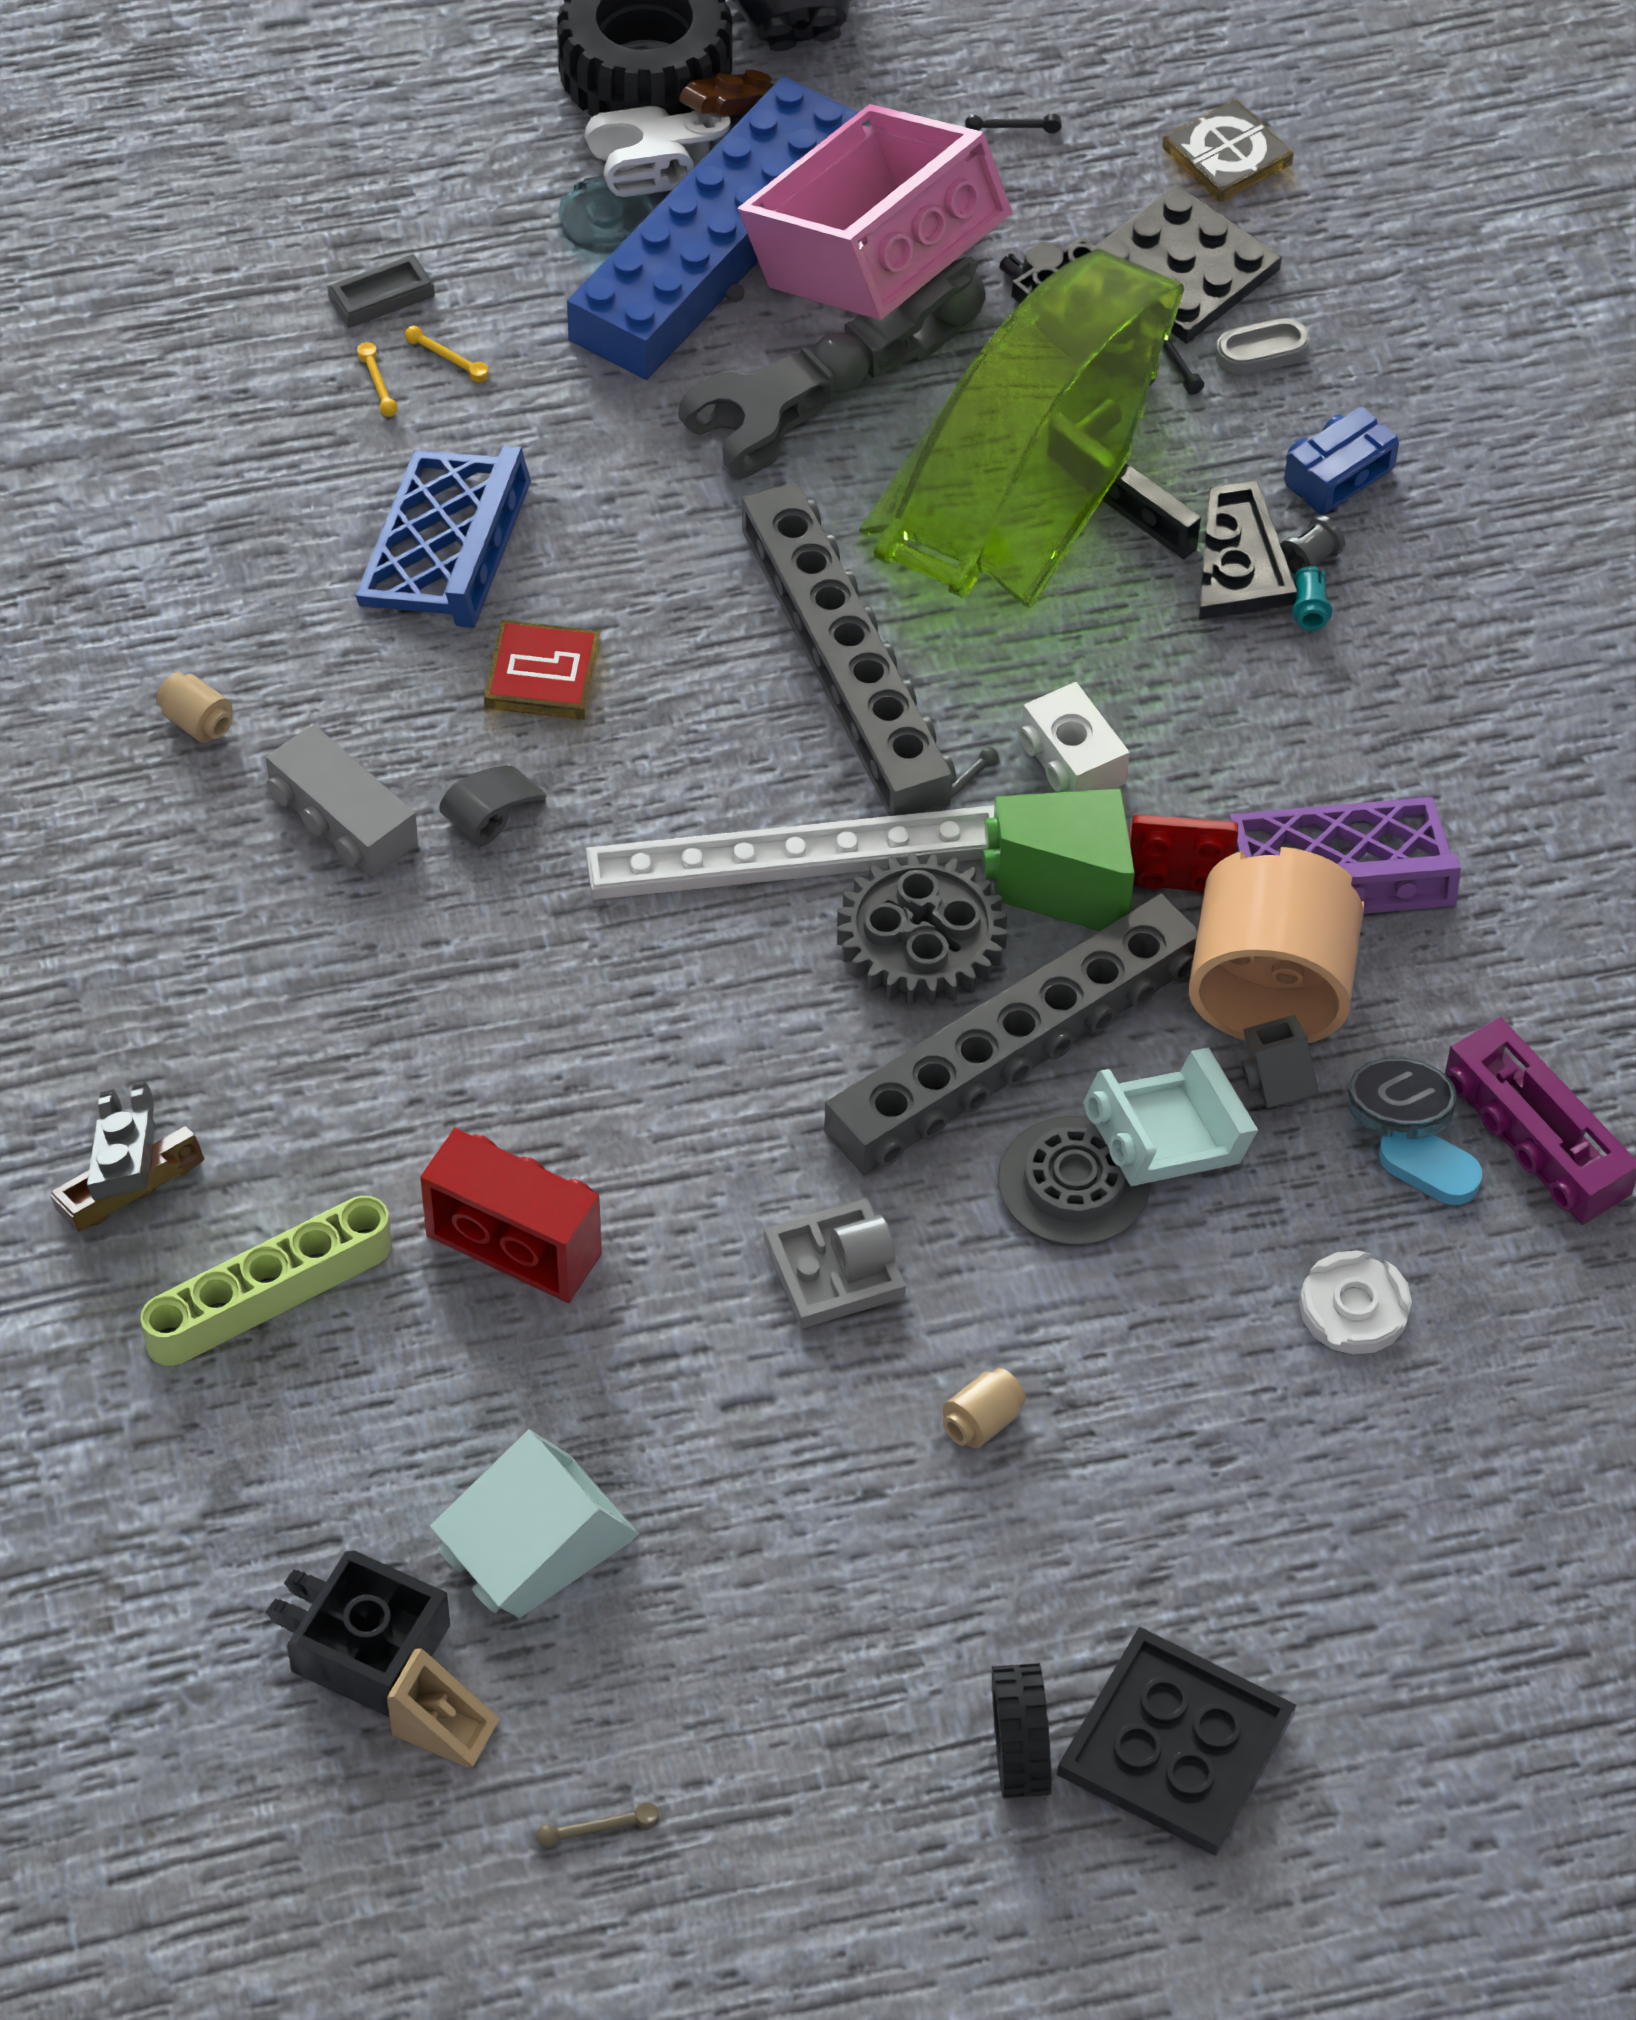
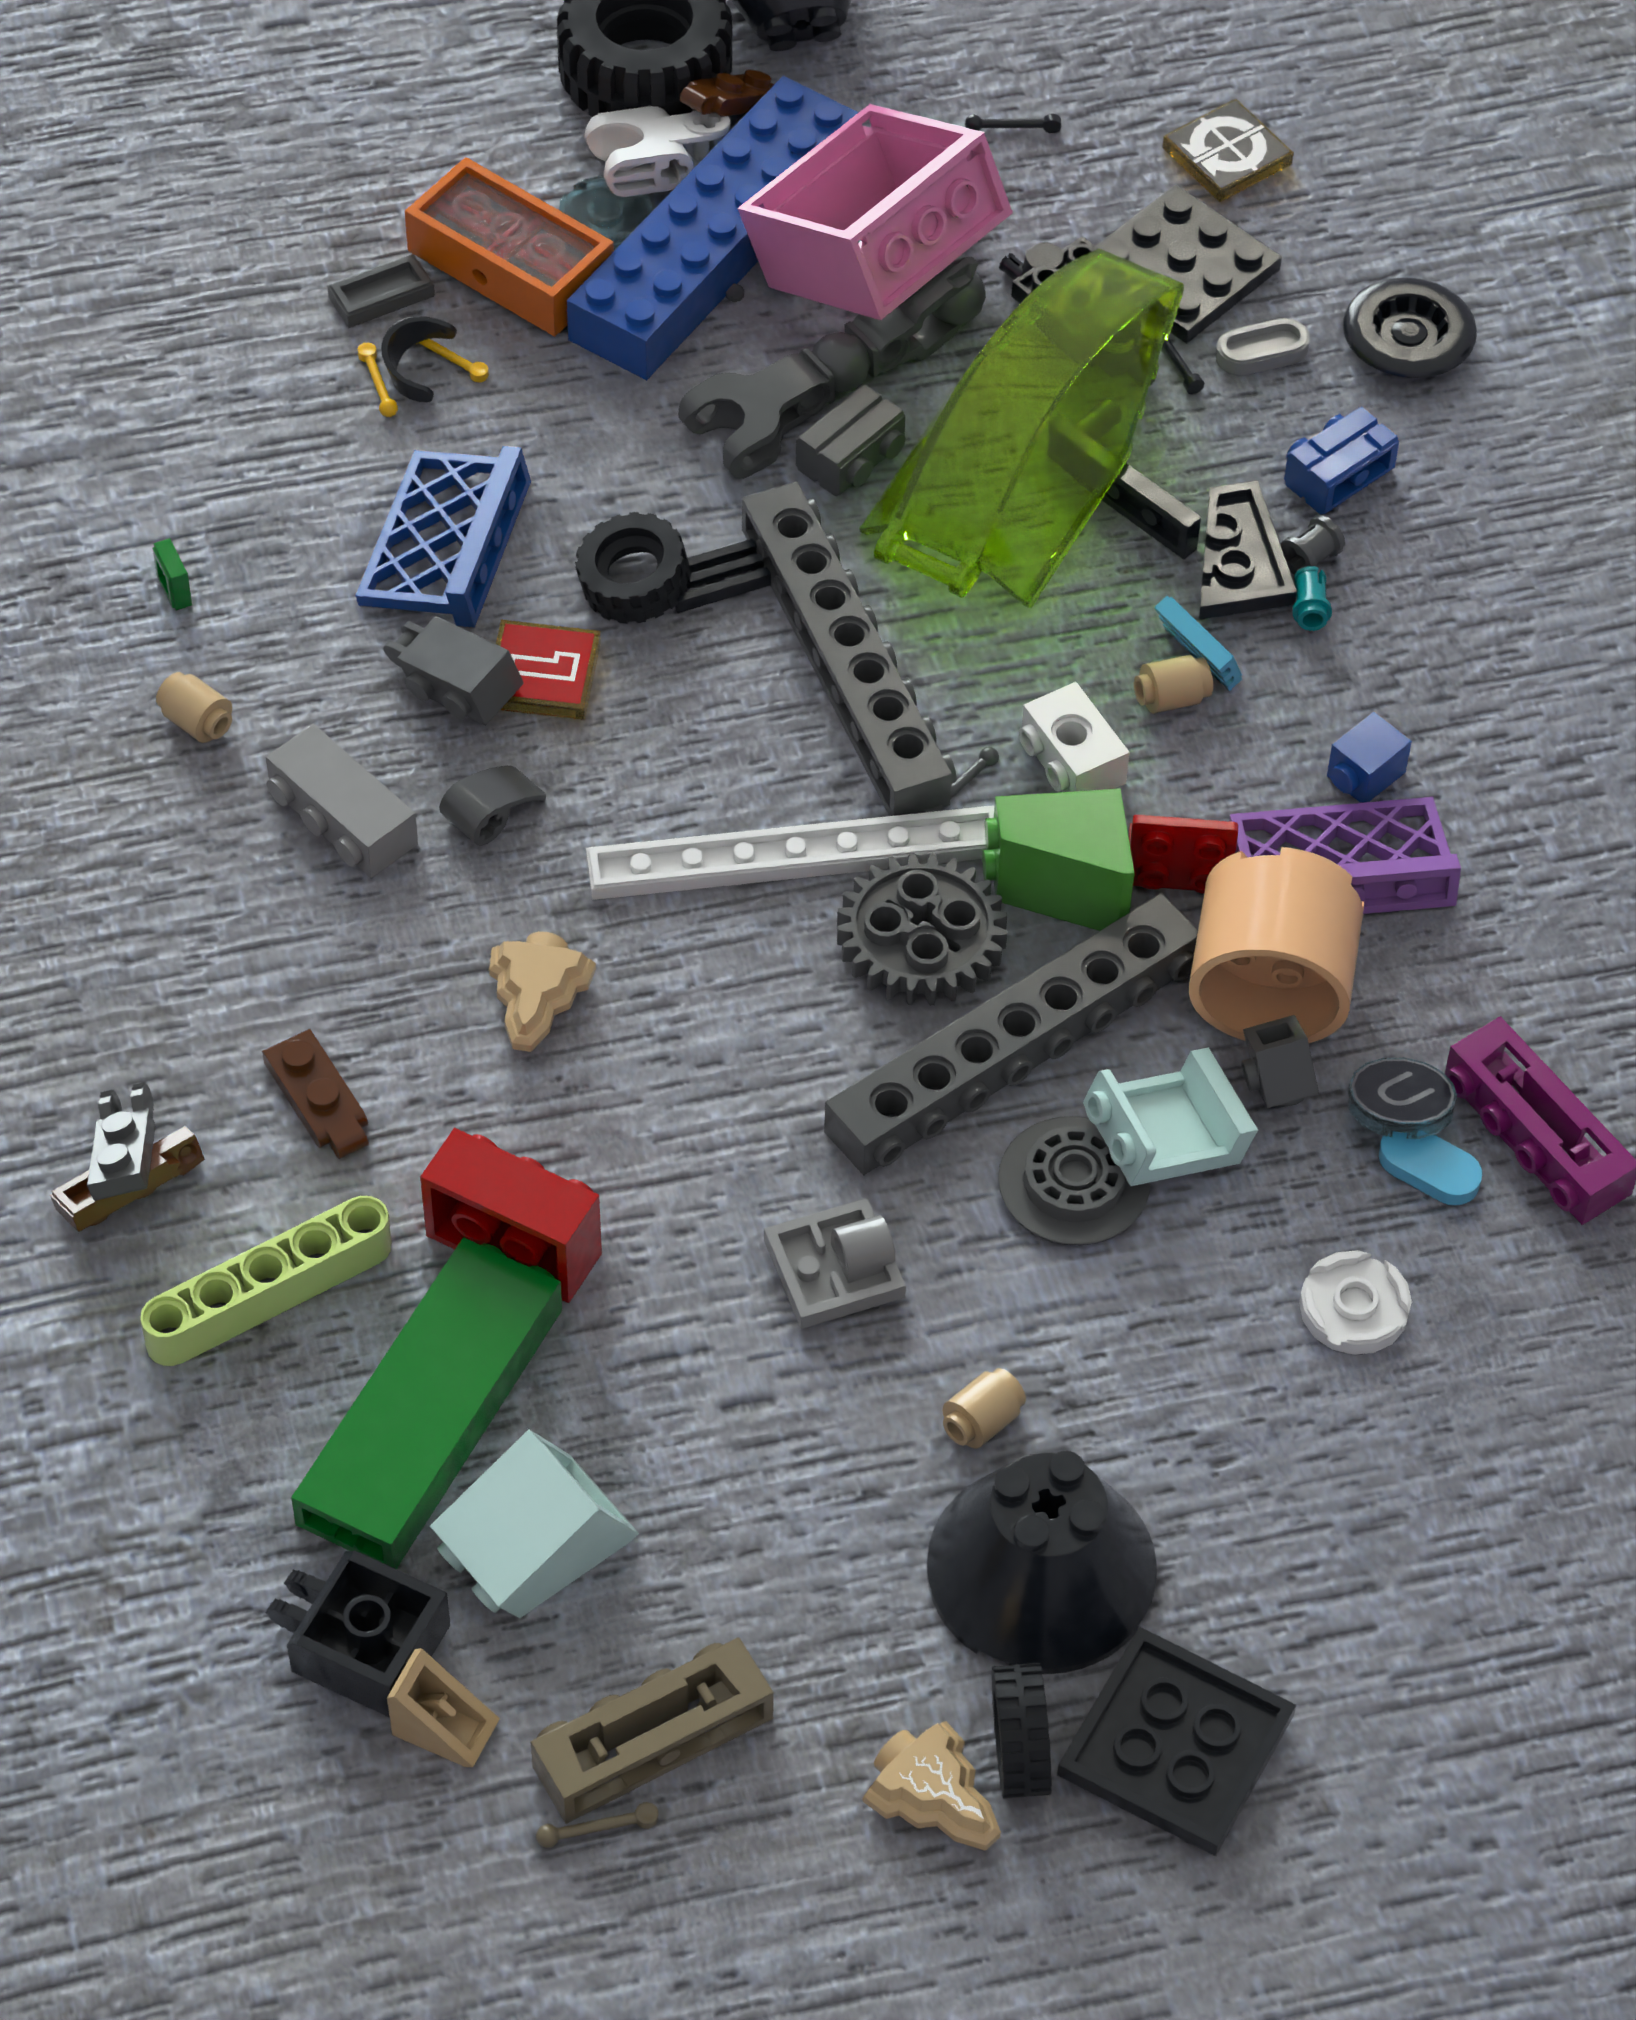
(172, 574): none -> green tile
(317, 1093): none -> reddish brown hinge
(400, 339): none -> black helmet
(428, 1403): none -> green brick
(455, 669): none -> dark grey brick
(504, 243): none -> brick
(537, 983): none -> tan rock
(623, 537): none -> black tyre
(651, 1728): none -> dark tan brick
(716, 565): none -> black tile
(851, 441): none -> dark grey brick
(932, 1786): none -> tan rock
(1042, 1565): none -> black cone
(1173, 683): none -> tan brick
(1198, 641): none -> medium azure tile
(1368, 758): none -> blue brick
(1408, 340): none -> black wheel

